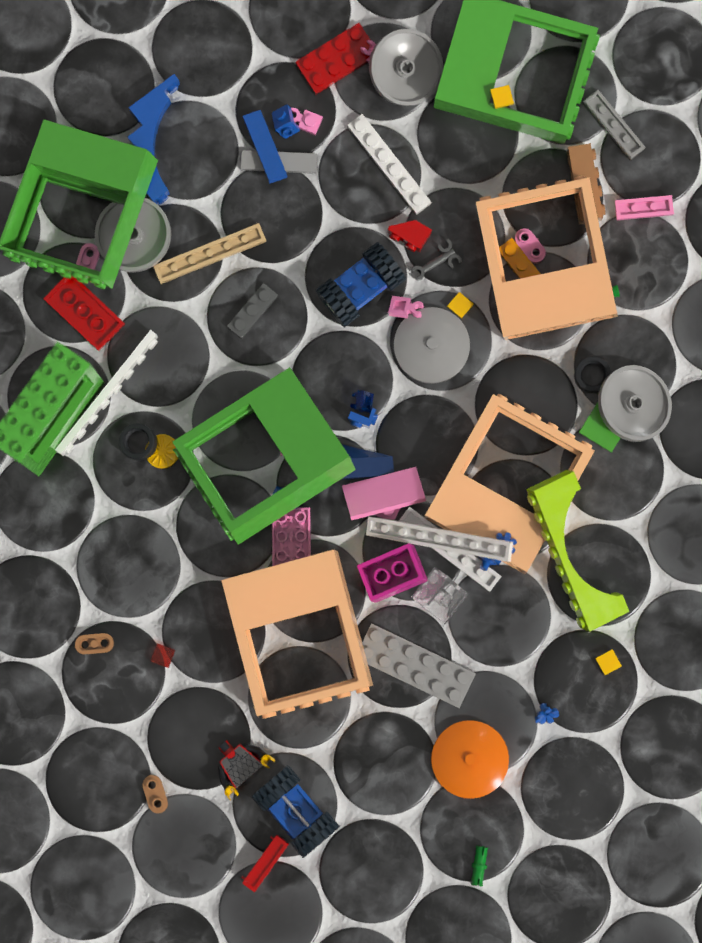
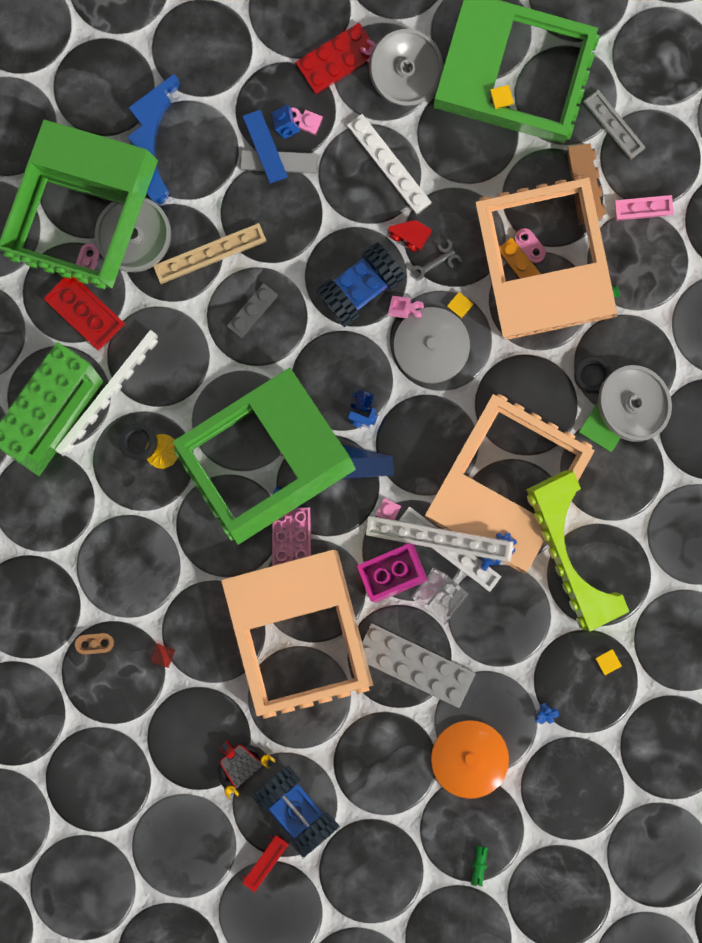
(157, 793): medium nougat plate -> none
(383, 493): bright pink tile -> none

